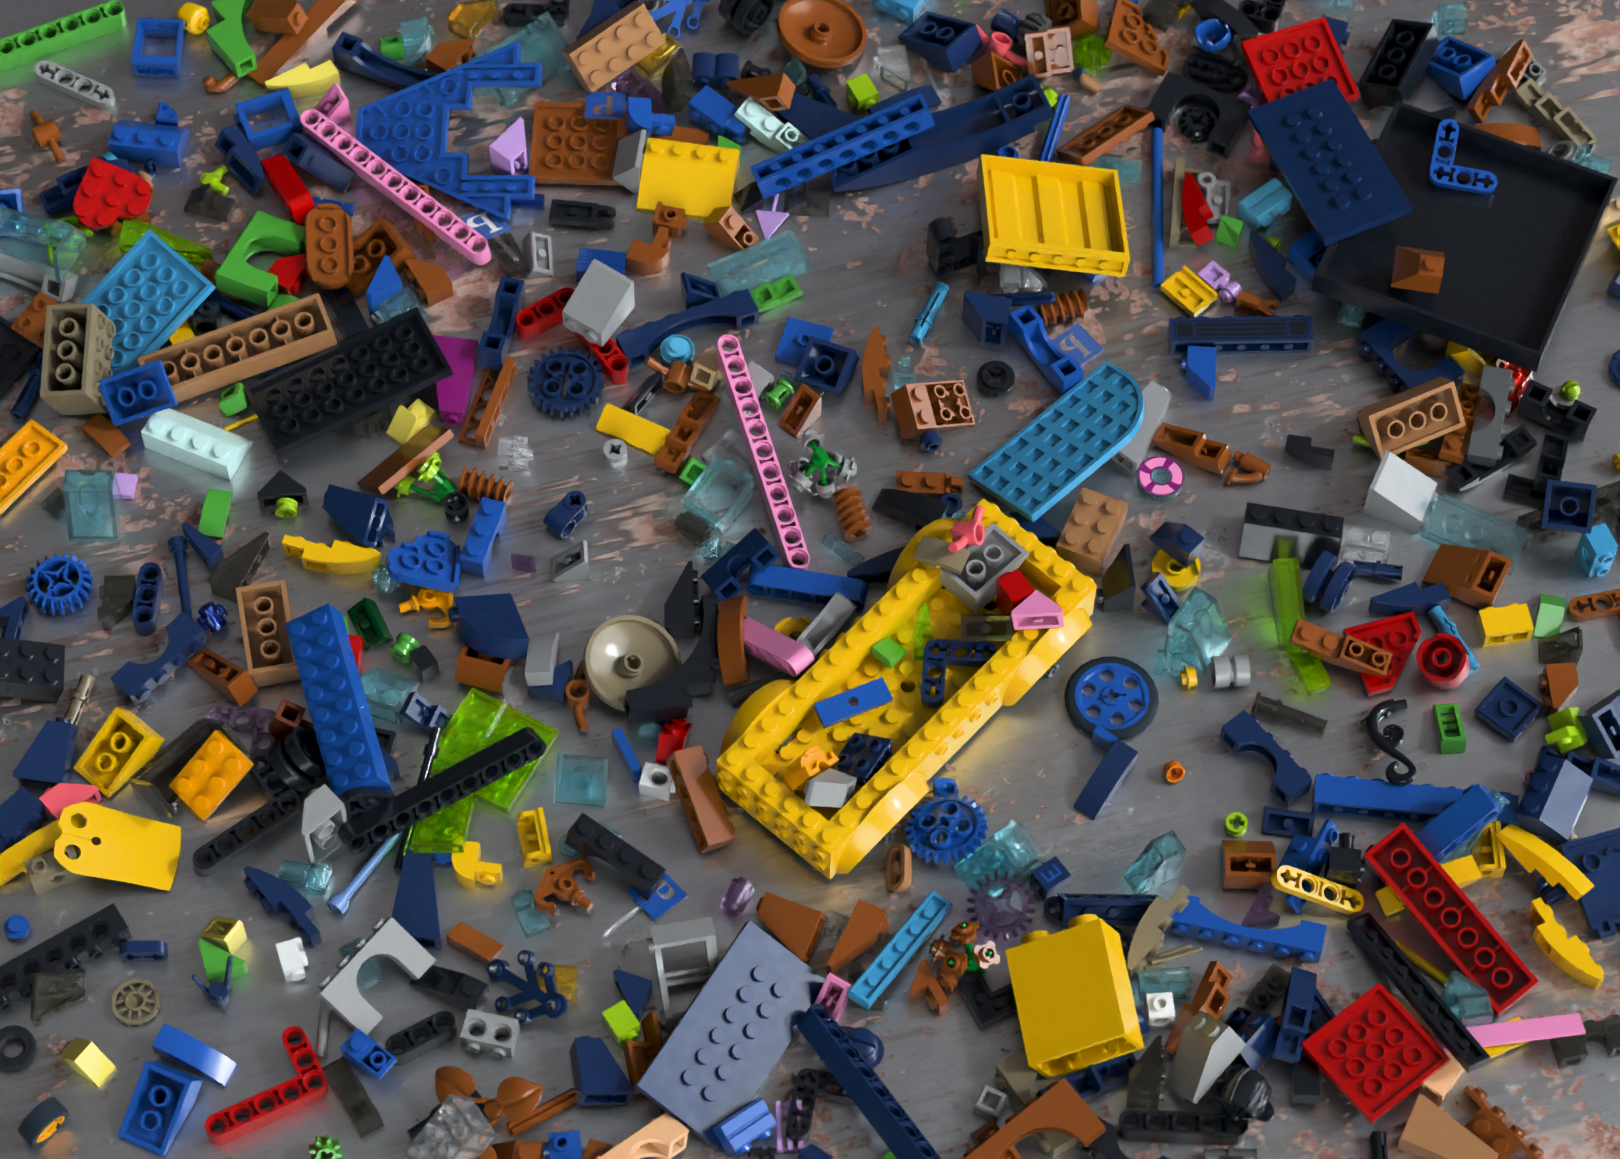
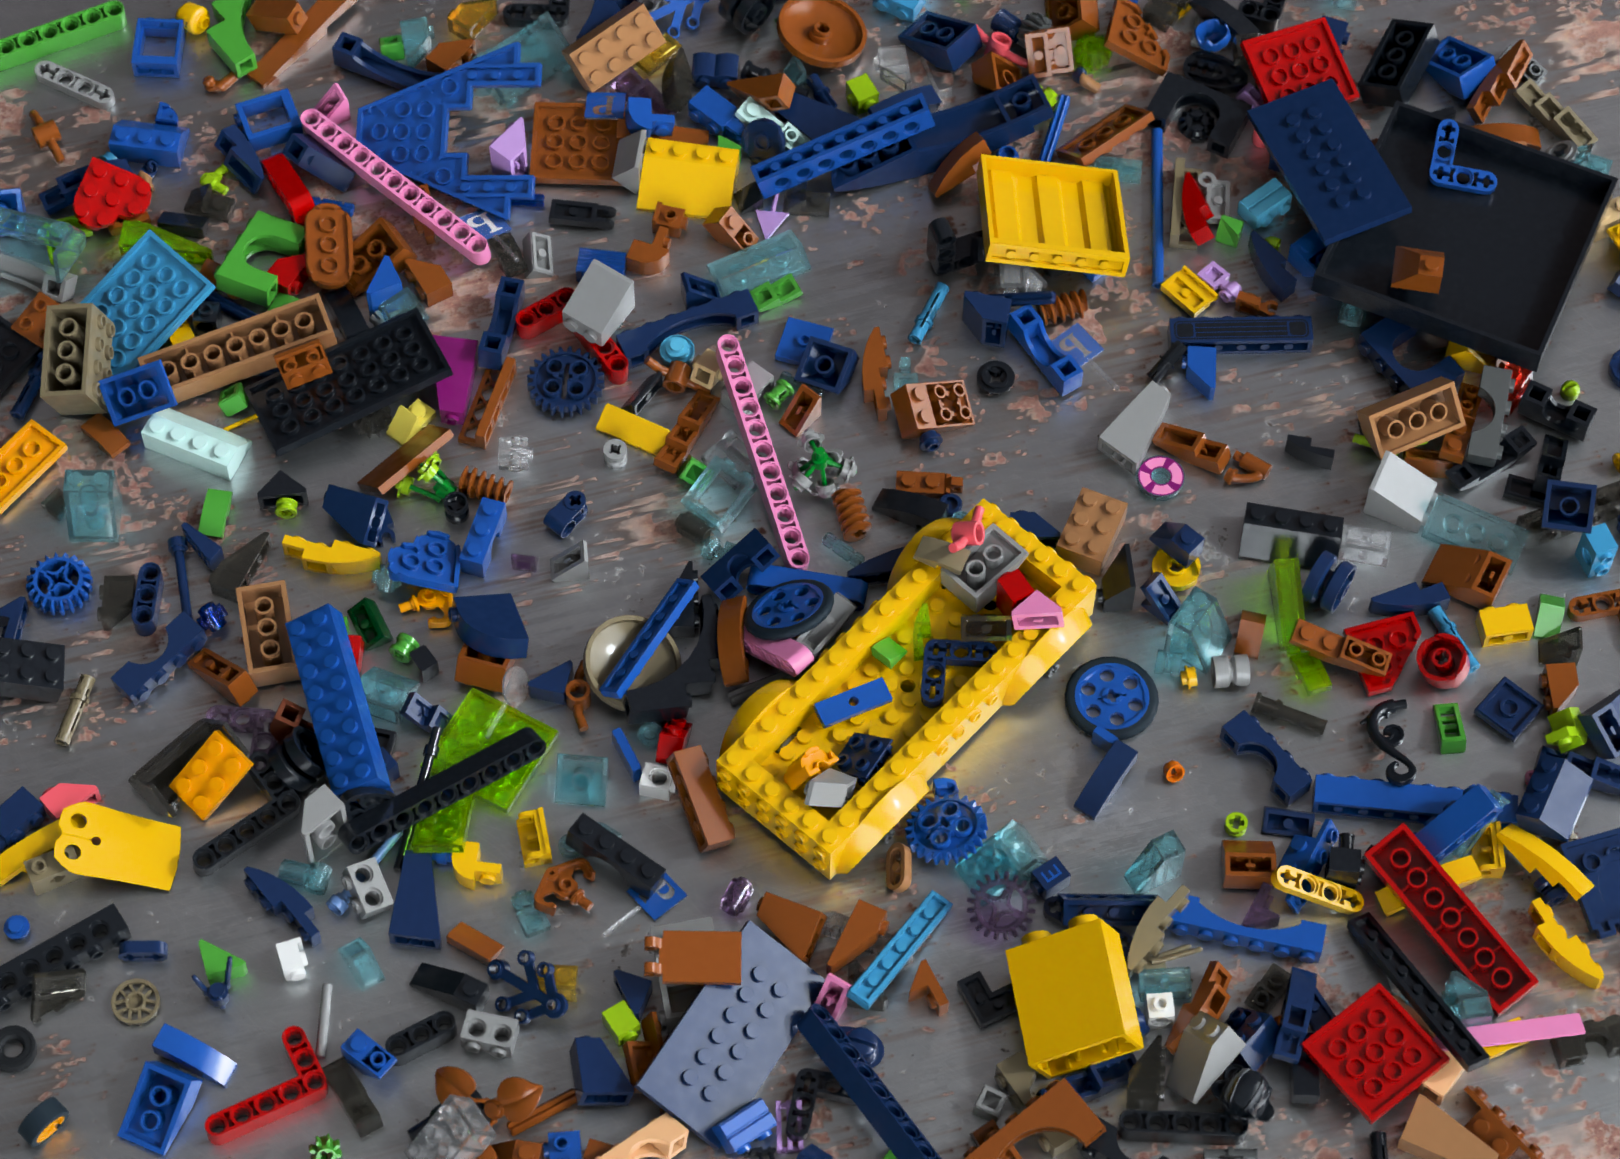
(49, 754): dark blue slope -> none
(87, 1061): light yellow slope -> none
(118, 751): yellow slope -> none
(127, 484): lavender tile -> none
(183, 224): none -> black slope
(225, 933): light yellow slope -> none
(303, 363): none -> dark orange slope
(305, 81): light yellow slope -> none
(341, 989): light grey arch -> none
(374, 886): none -> light grey brick
(541, 658): light grey slope -> none
(649, 638): none -> blue plate
(696, 957): none -> dark orange tile
(762, 139): none -> dark blue tile
(788, 609): none -> wedge
(955, 963): dark orange plant -> none
(958, 164): none -> dark orange slope
(1064, 443): dark azure plate -> none
(1167, 361): none -> black axle
(1250, 634): none -> dark orange slope
(1378, 570): dark blue pin -> none
(1423, 964): yellow bar -> none
(1450, 18): clear light blue brick -> none

